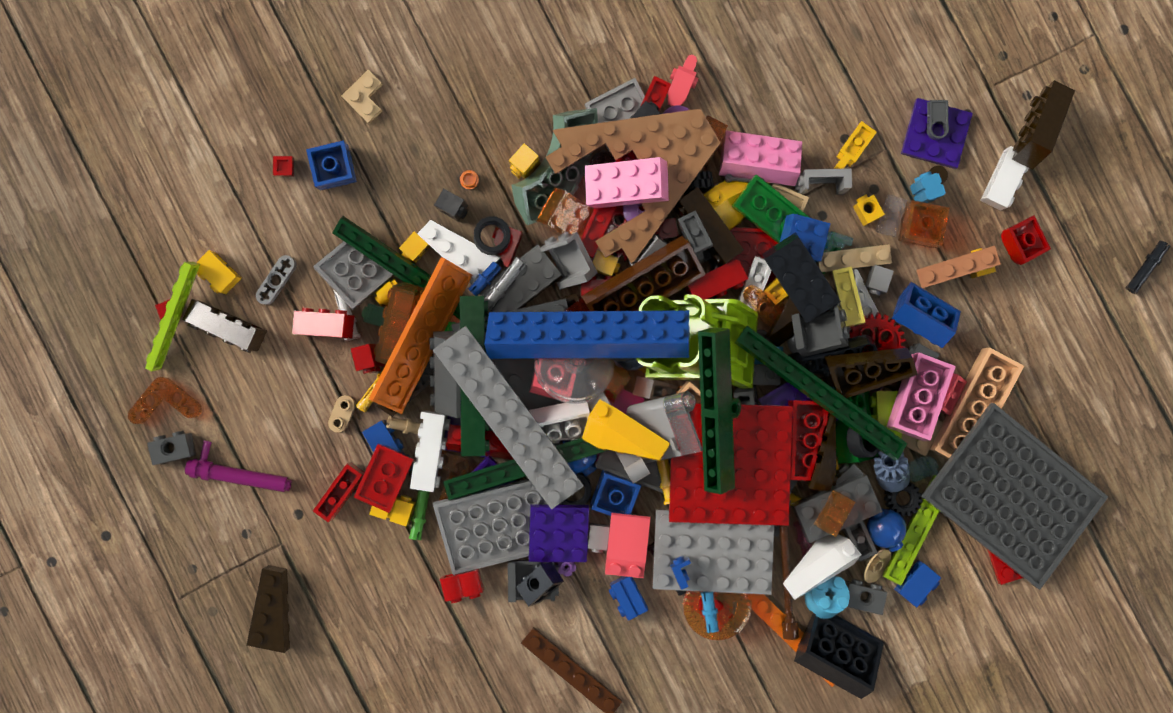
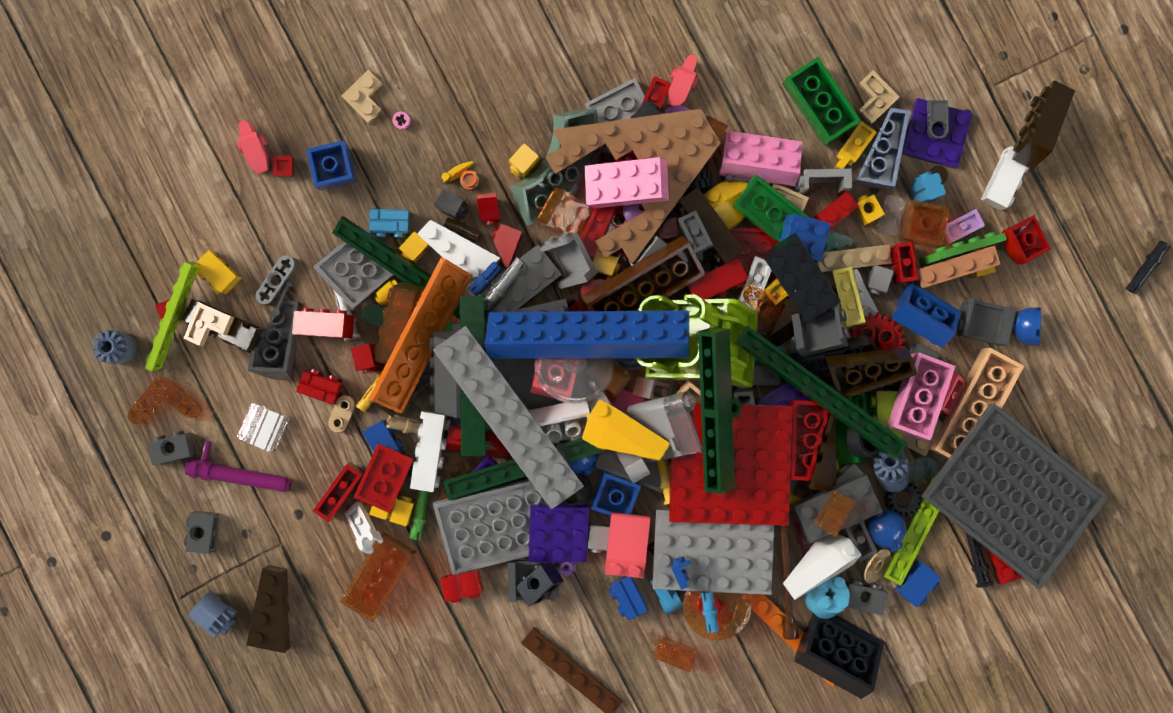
(114, 347): none -> sand blue gear
(204, 320): none -> plate
(209, 523): none -> dark grey brick
(213, 615): none -> sand blue gear
(253, 147): none -> coral hinge
(263, 427): none -> slope
(276, 313): none -> dark grey hinge
(277, 347): none -> dark grey wedge
(320, 387): none -> red brick
(362, 527): none -> white plate
(378, 577): none -> clear orange brick
(390, 222): none -> dark azure brick
(396, 123): none -> bright pink bush
(456, 172): none -> yellow bar
(462, 229): none -> dark brown axle
(489, 209): none -> red slope
(491, 220): black tyre -> none
(668, 599): none -> dark azure piece
(674, 653): none -> clear orange brick
(821, 101): none -> green brick
(837, 209): none -> red brick
(881, 97): none -> tan plate
(884, 158): none -> sand blue wedge
(904, 263): none -> red brick
(960, 247): none -> bright green wing
(963, 226): none -> lavender plate
(977, 568): none -> black pin
(986, 322): none -> dark grey panel
(1028, 326): none -> blue cylinder

